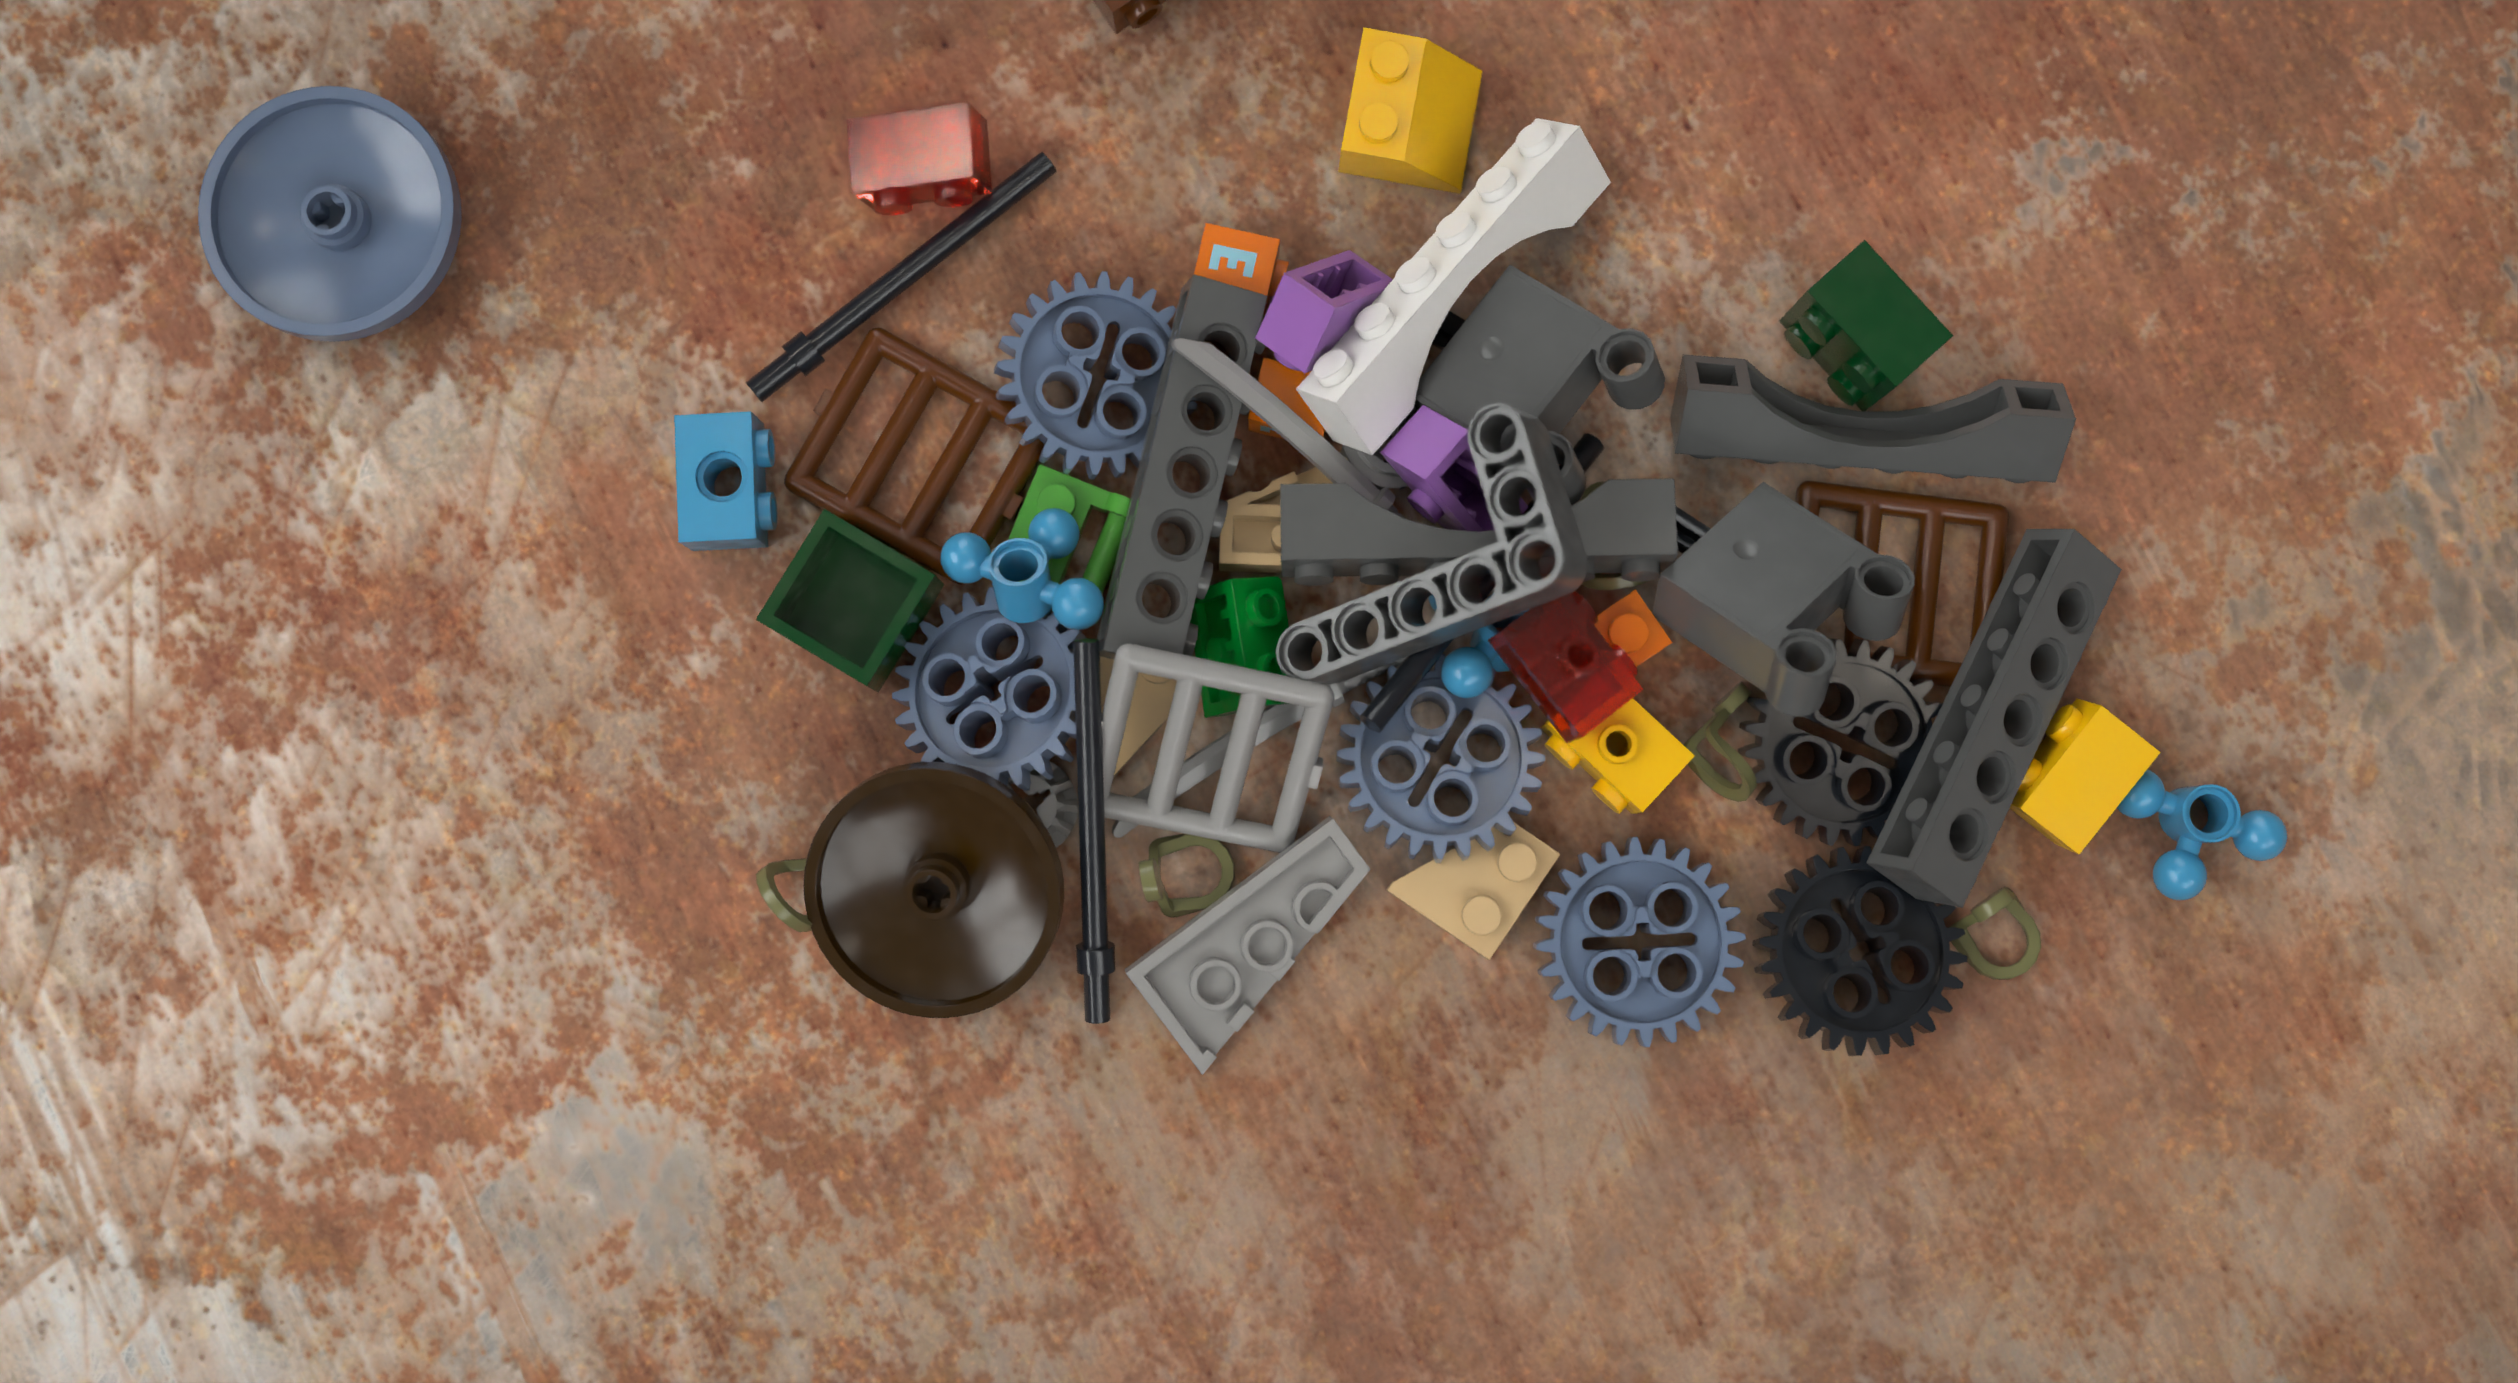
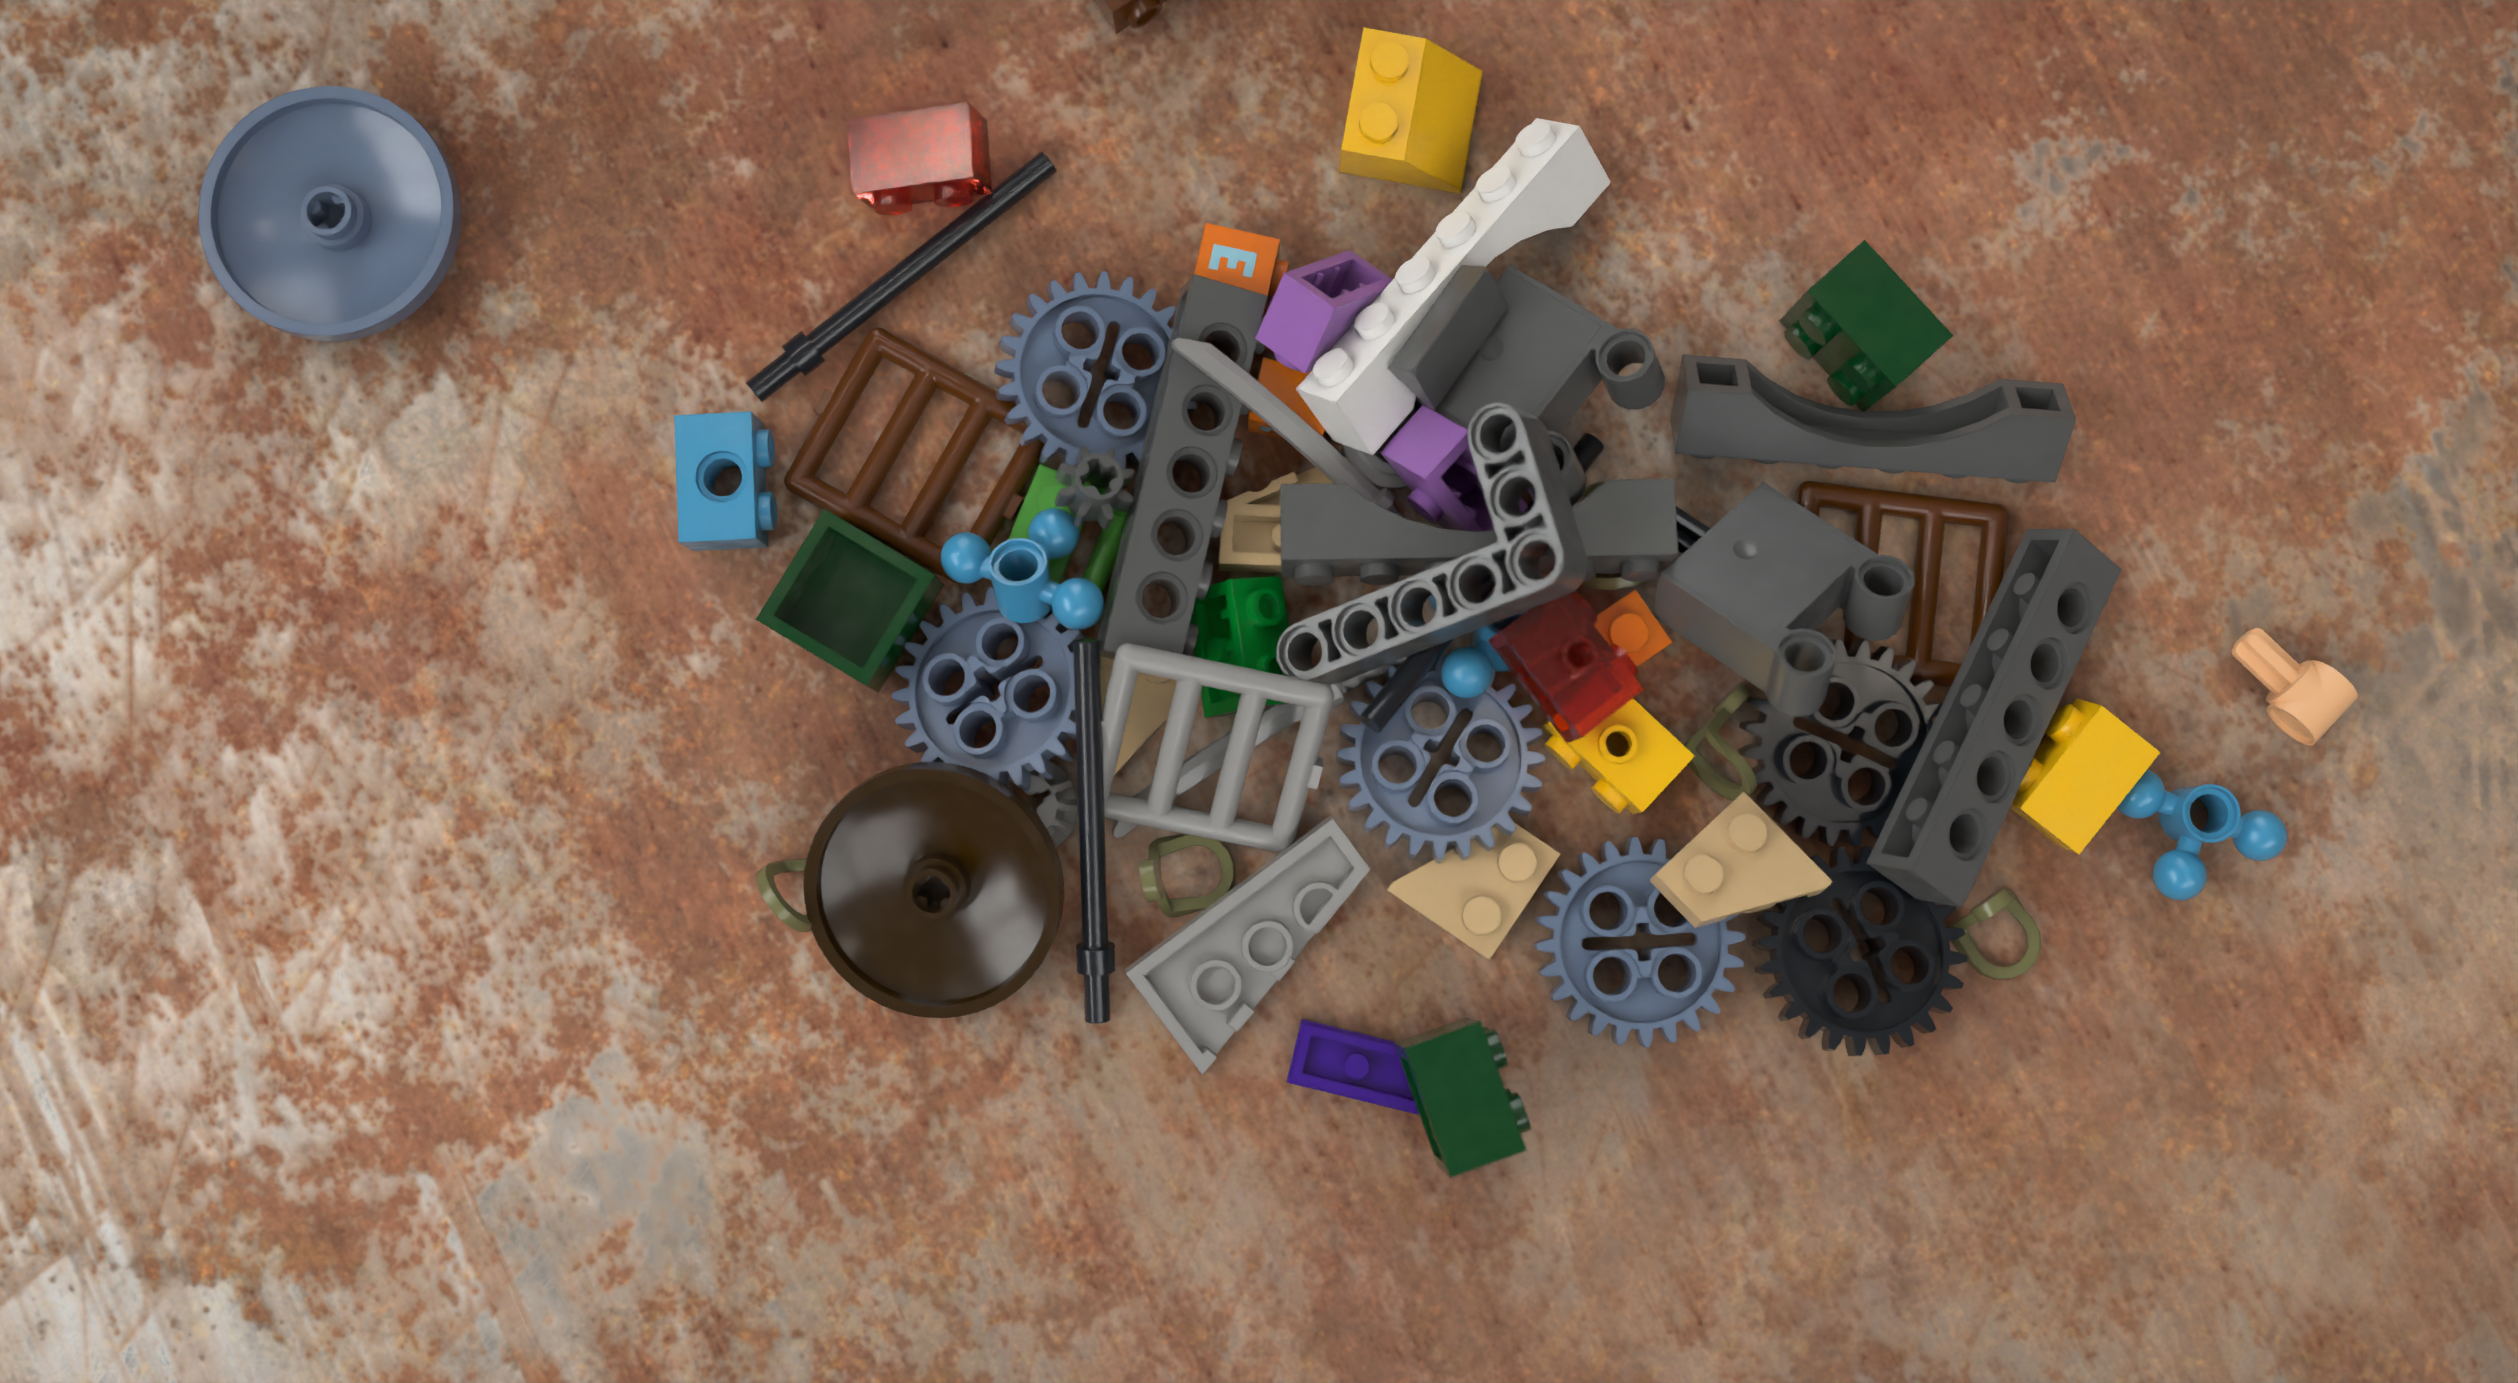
(1102, 473): none -> dark grey gear
(1350, 1066): none -> dark purple tile
(1450, 334): none -> dark grey slope
(1462, 1095): none -> dark green piece
(1737, 867): none -> tan wing
(2302, 696): none -> light nougat axle

